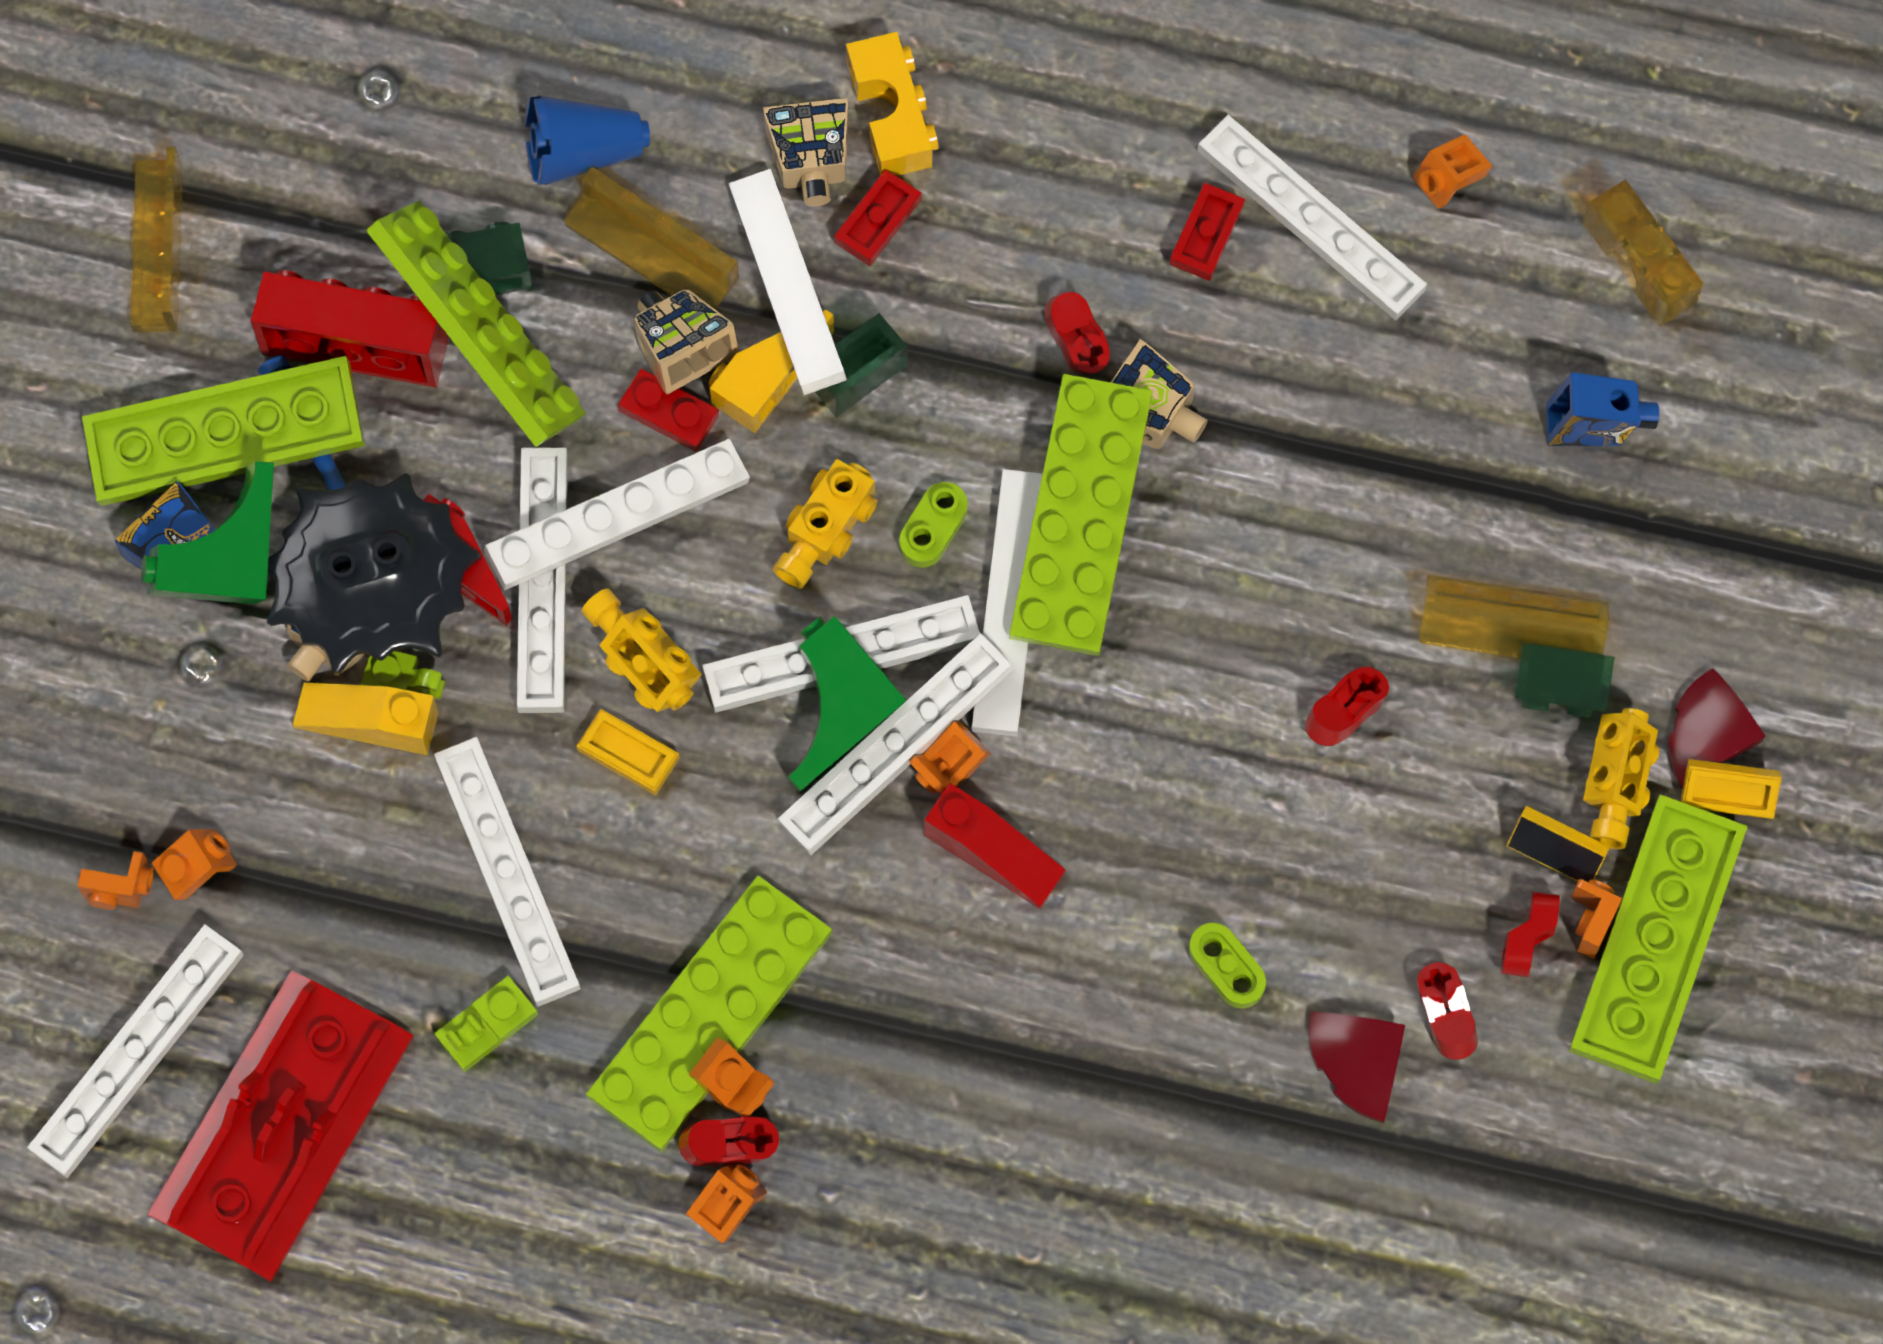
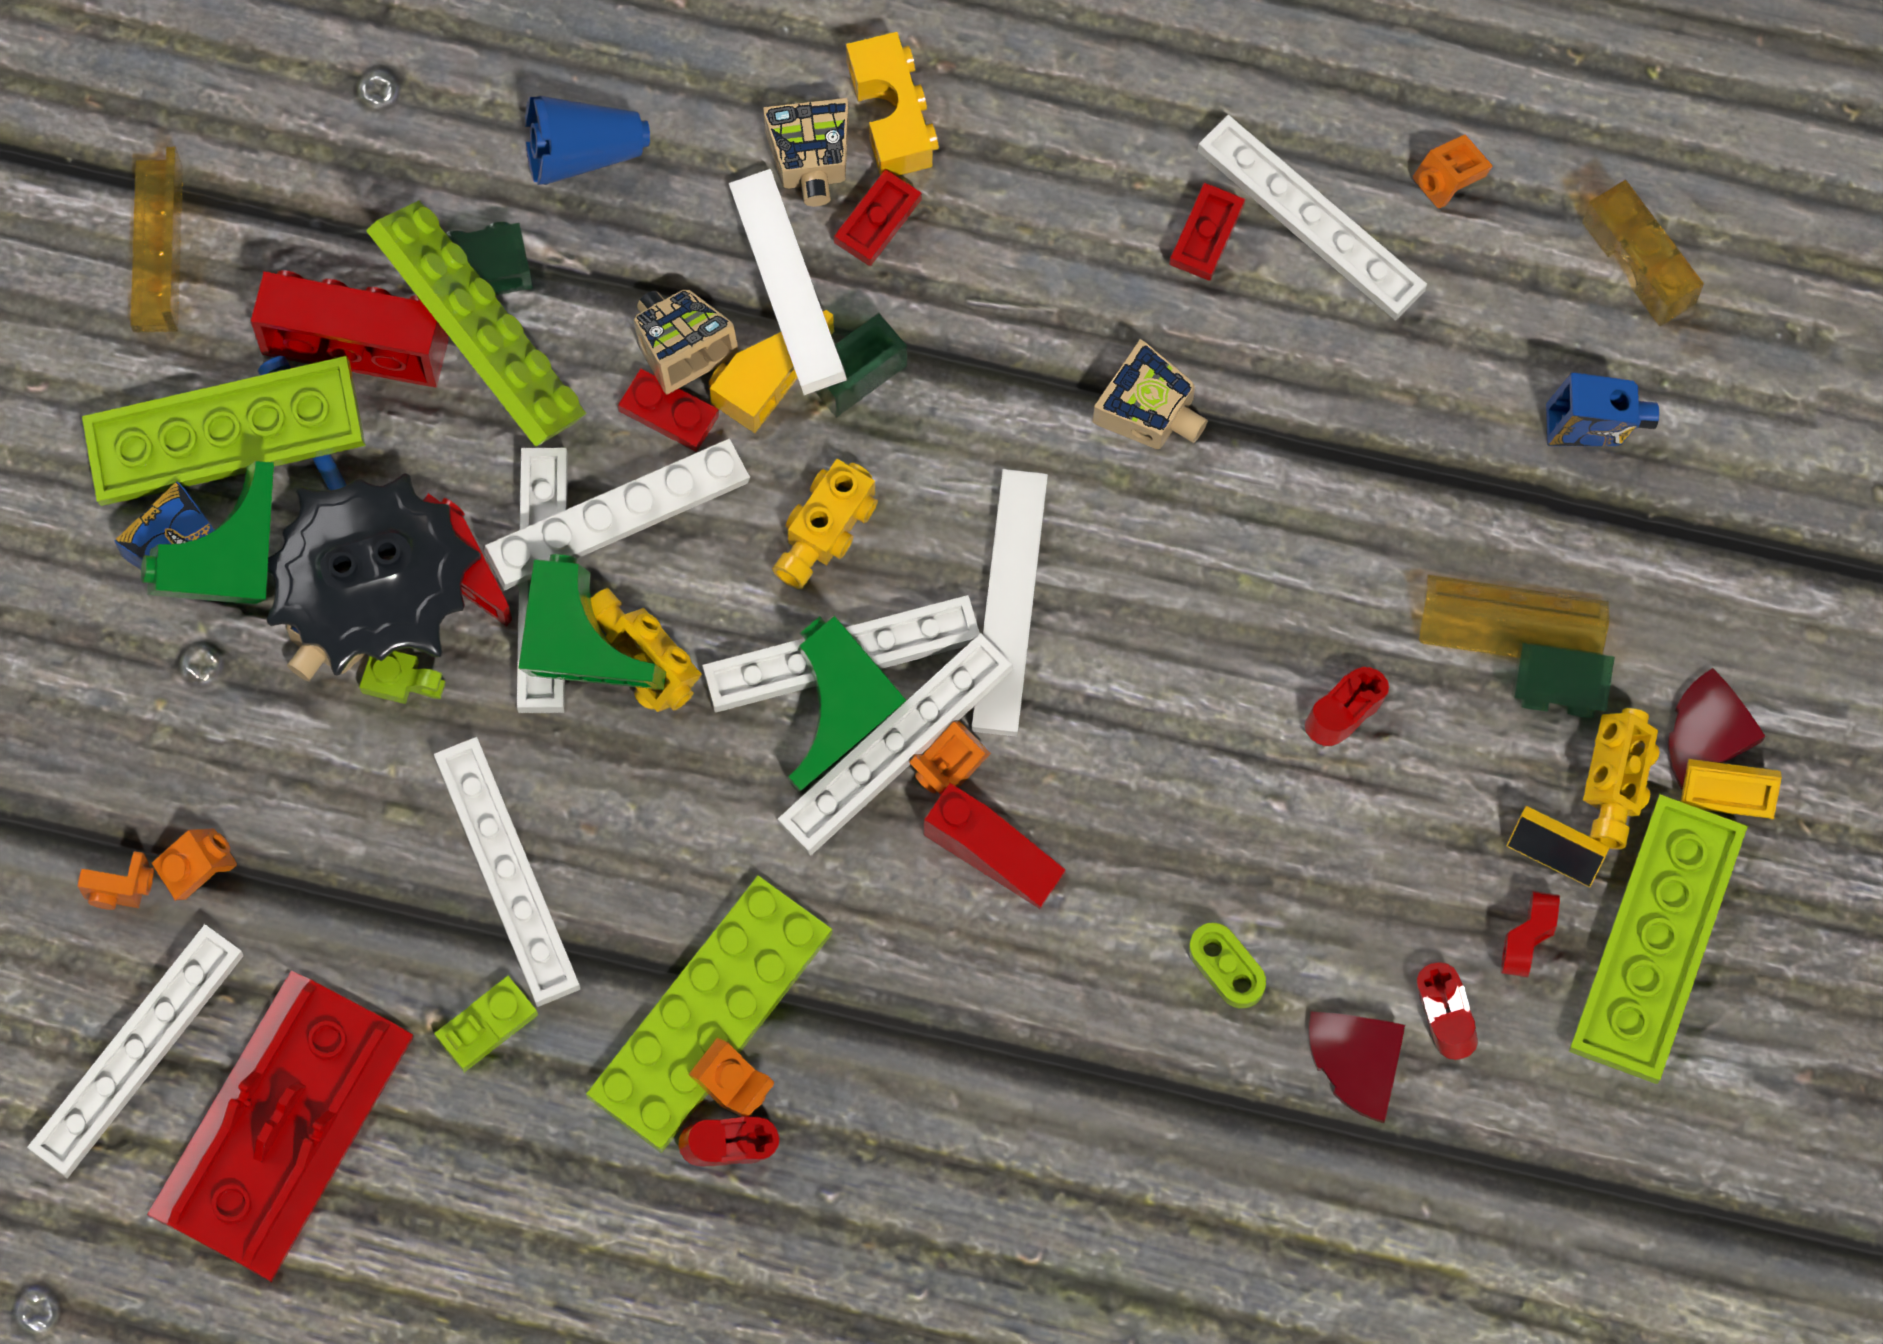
(369, 715): yellow slope -> none
(564, 636): none -> green arch
(628, 752): yellow tile -> none
(650, 241): clear yellow panel -> none
(726, 1201): orange bracket -> none
(935, 523): lime plate -> none
(1077, 333): red piece -> none
(1081, 515): lime plate -> none
(1595, 924): orange bracket -> none

